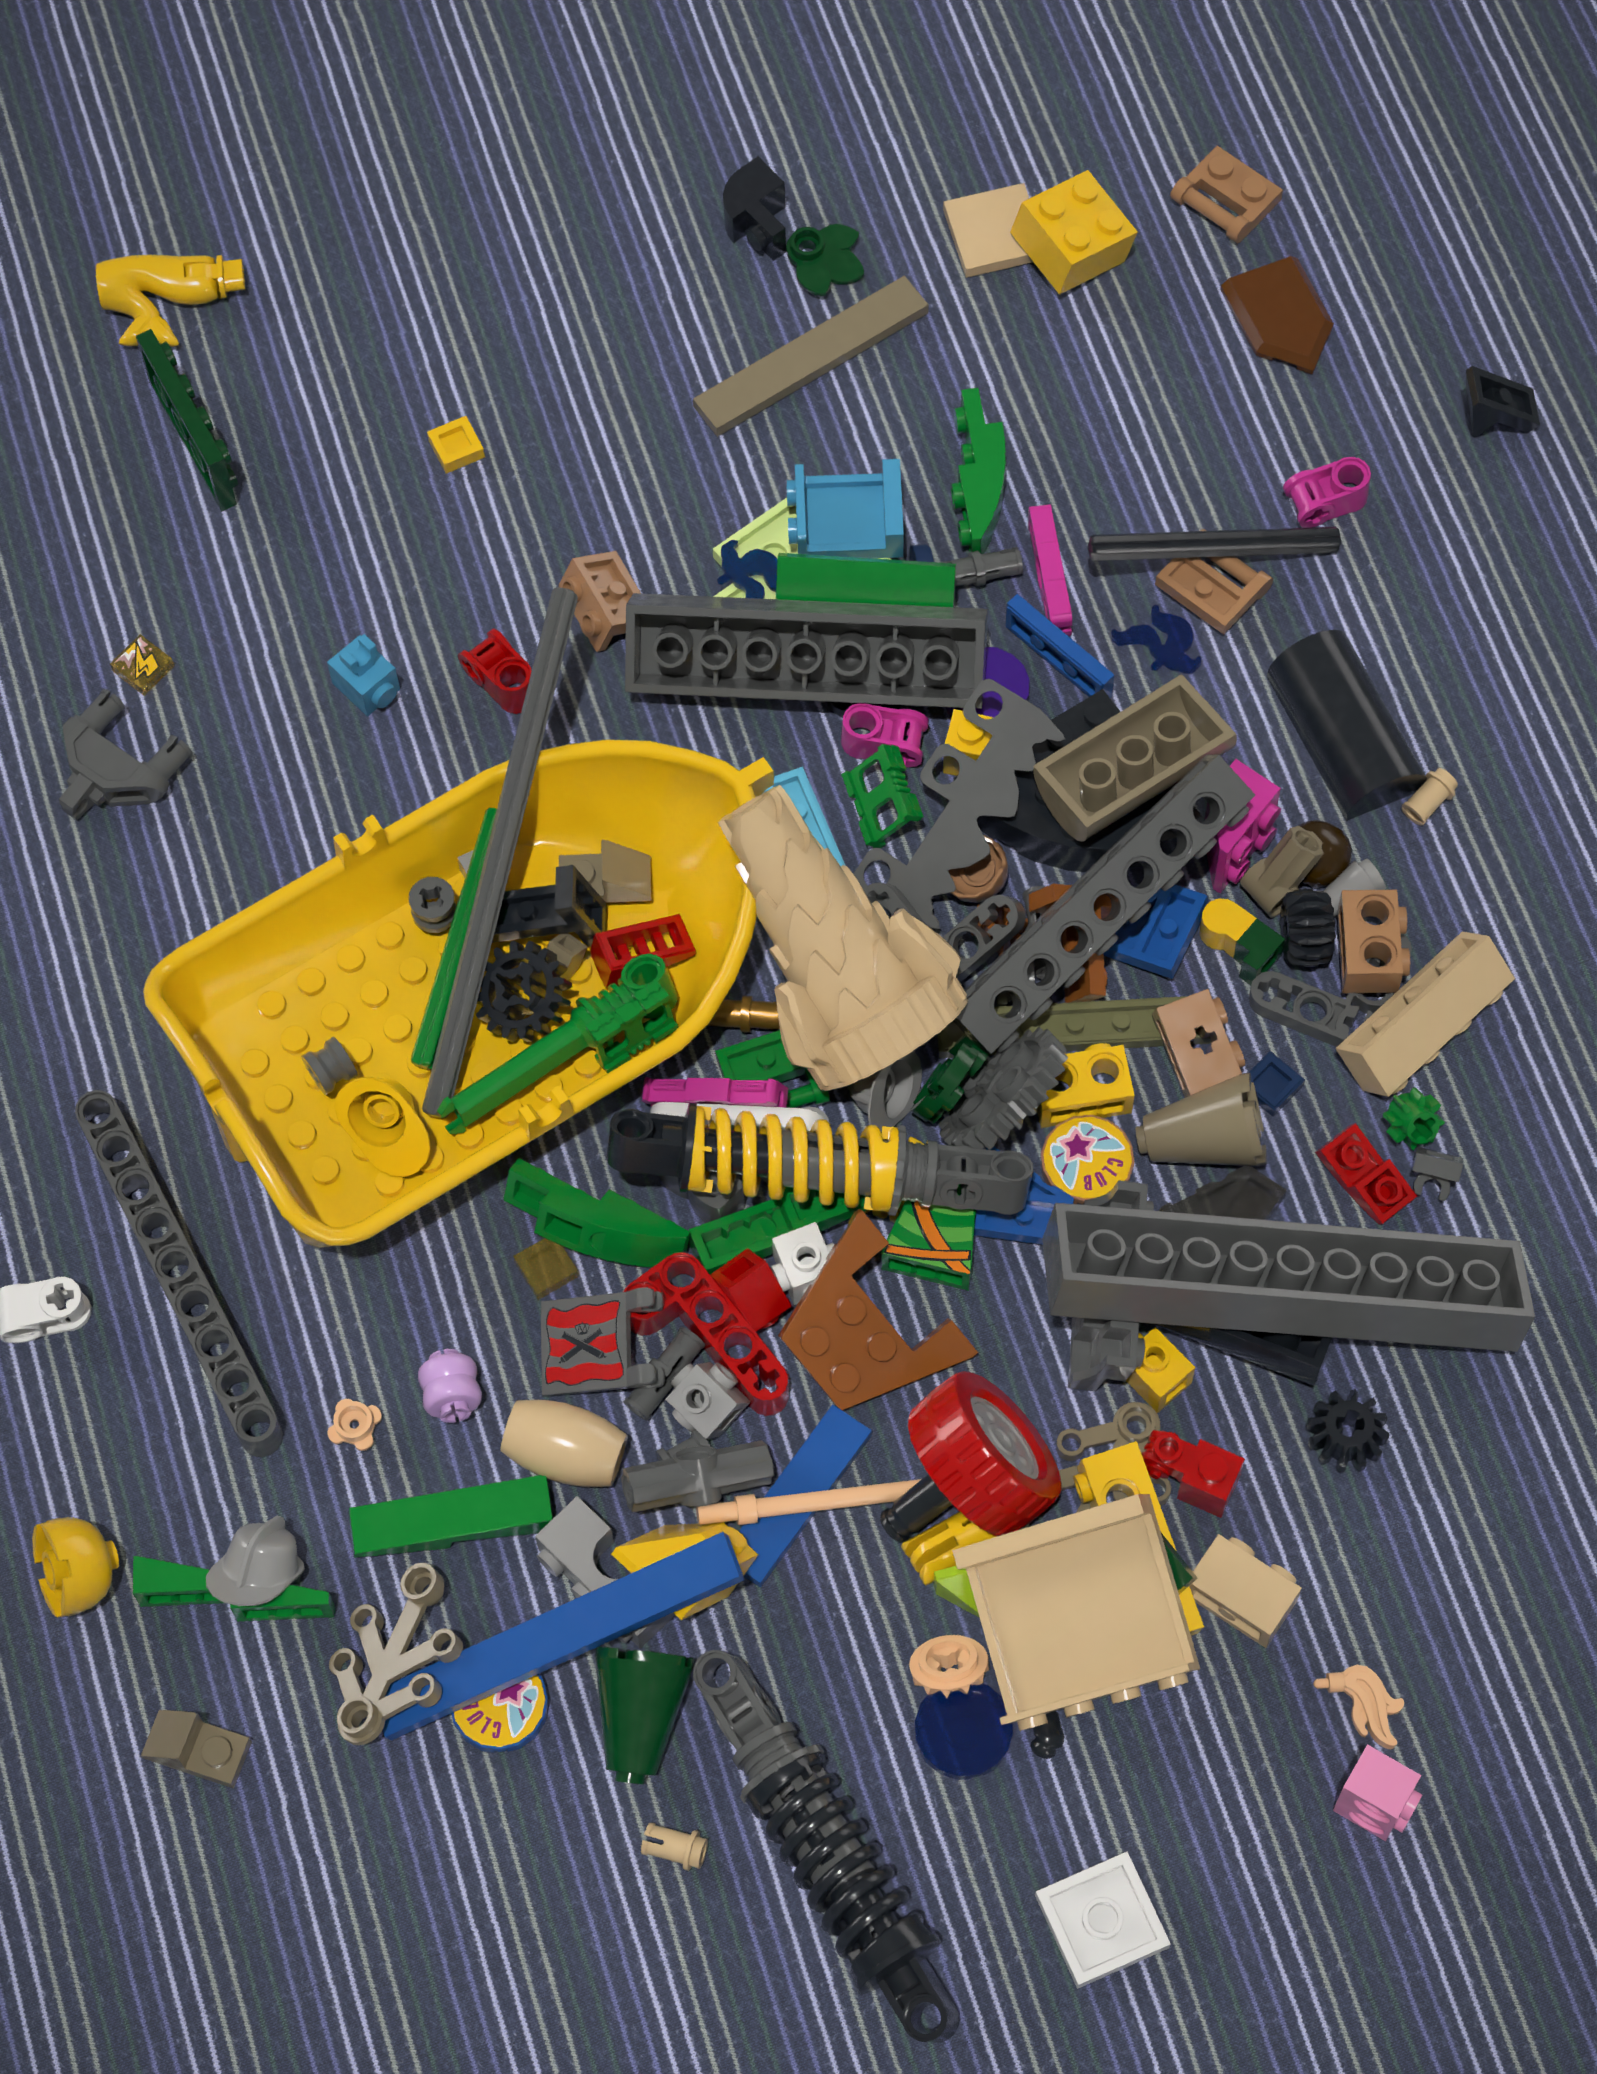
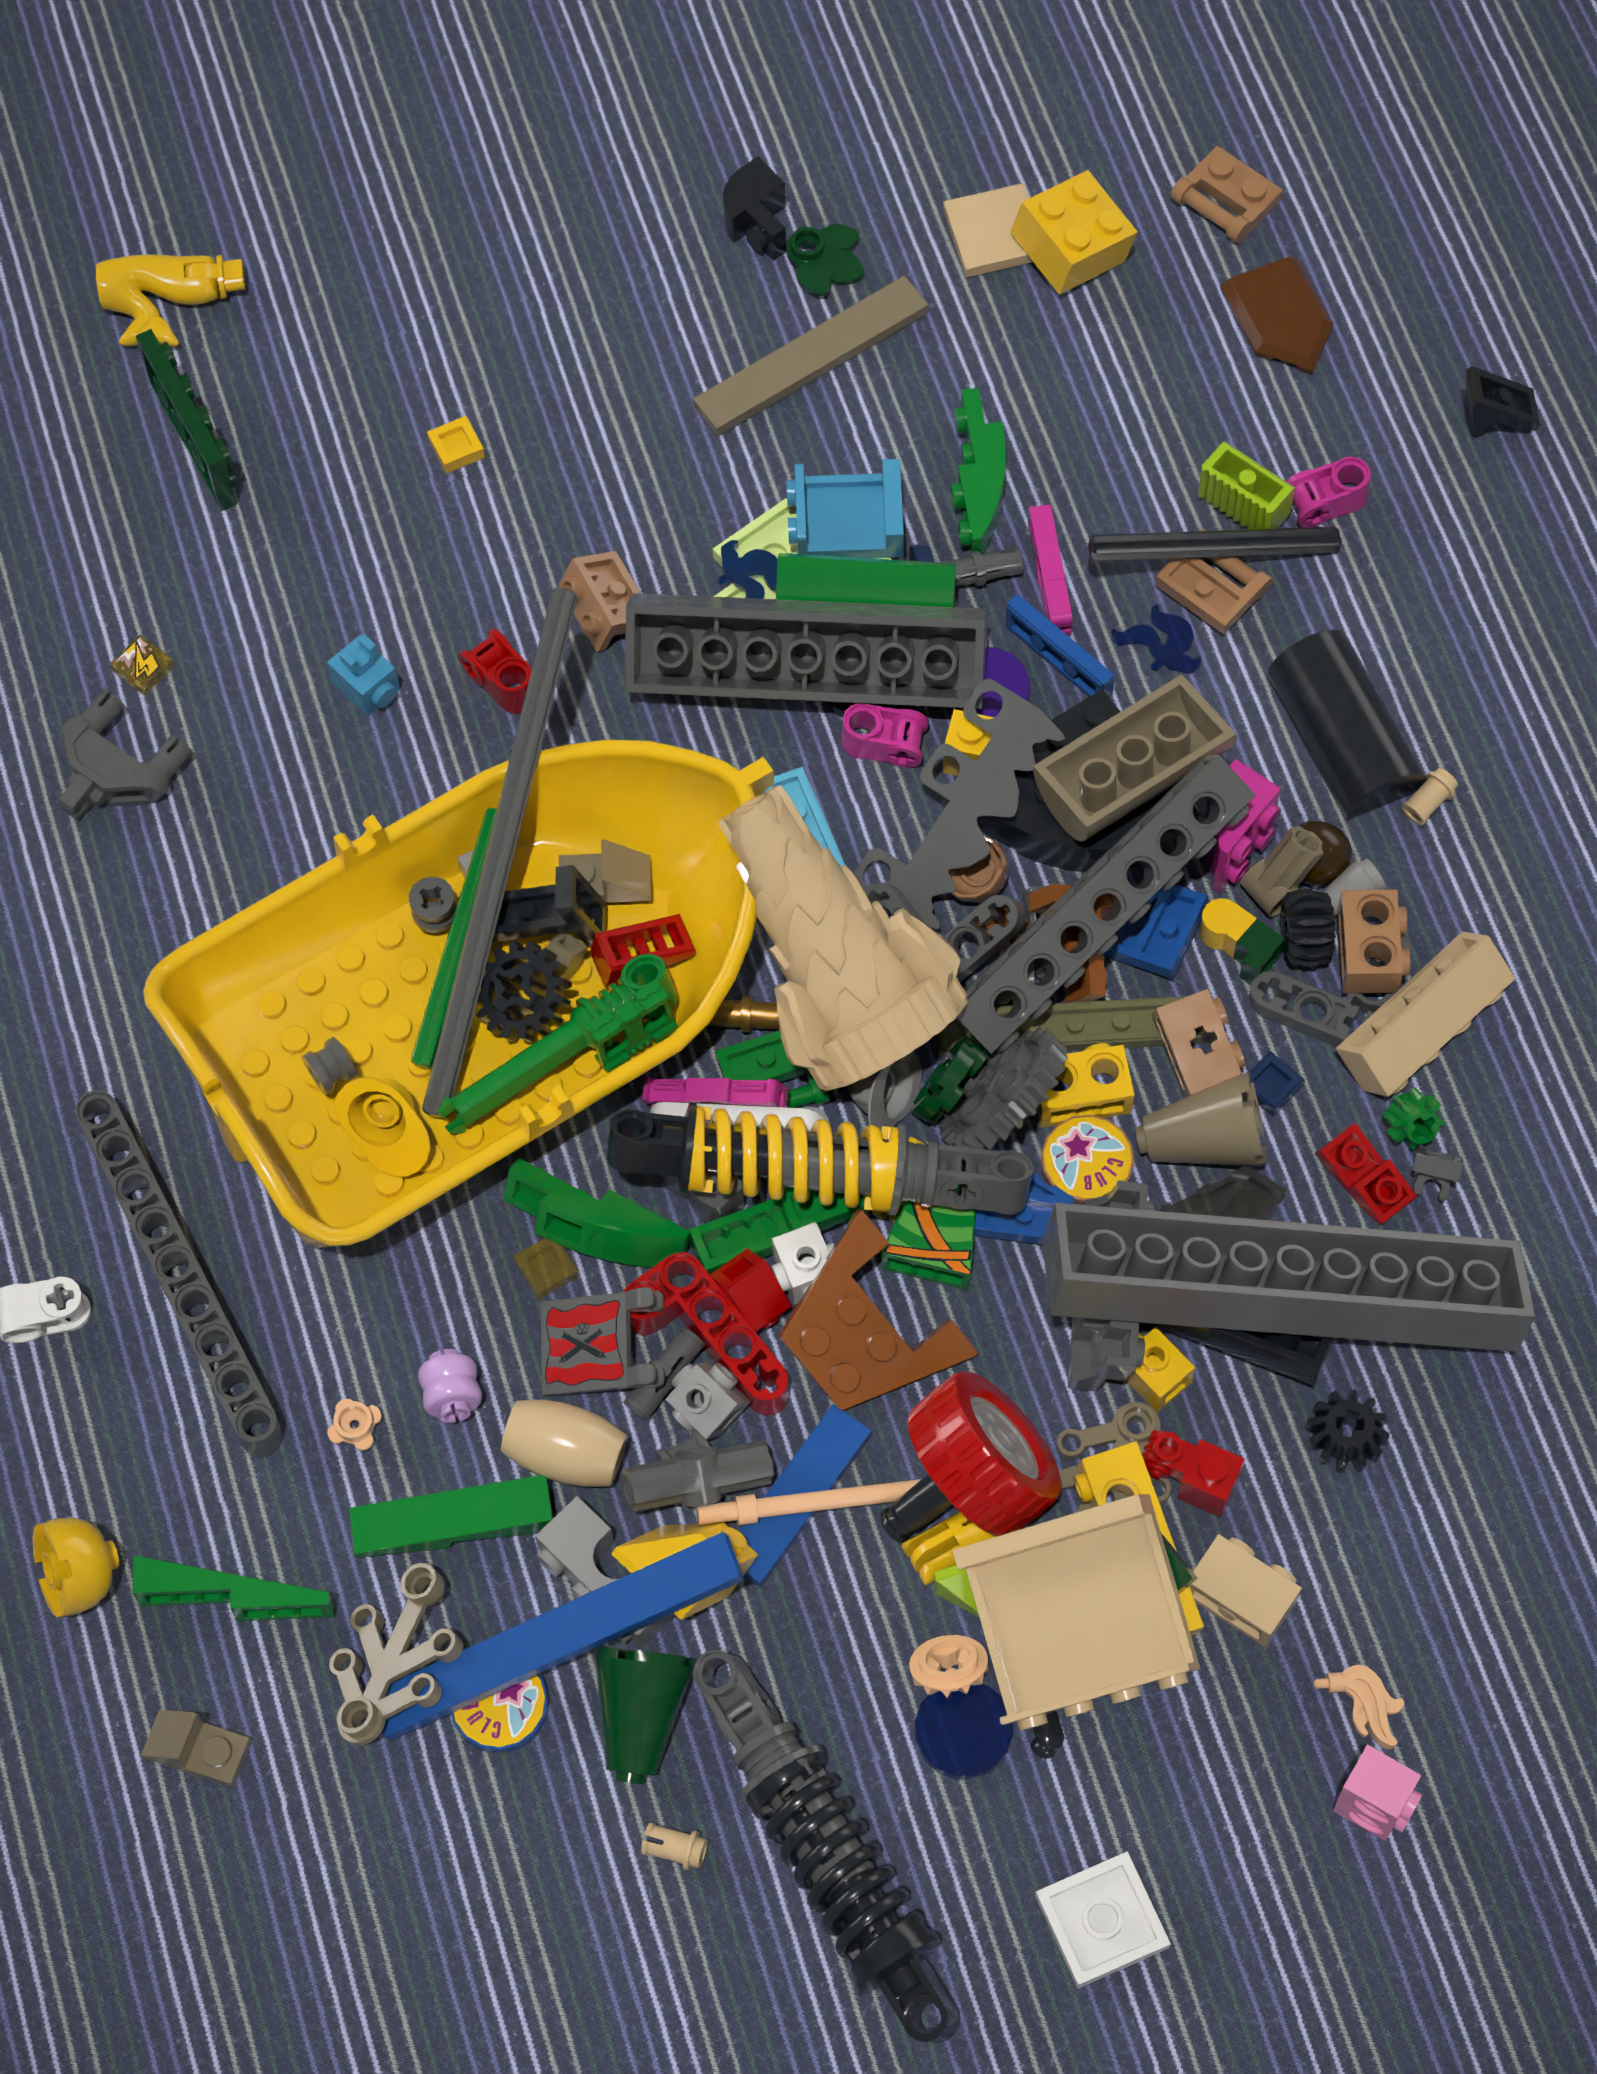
(256, 1565): light grey piece -> none
(892, 788): green piece -> none
(1245, 489): none -> lime brick

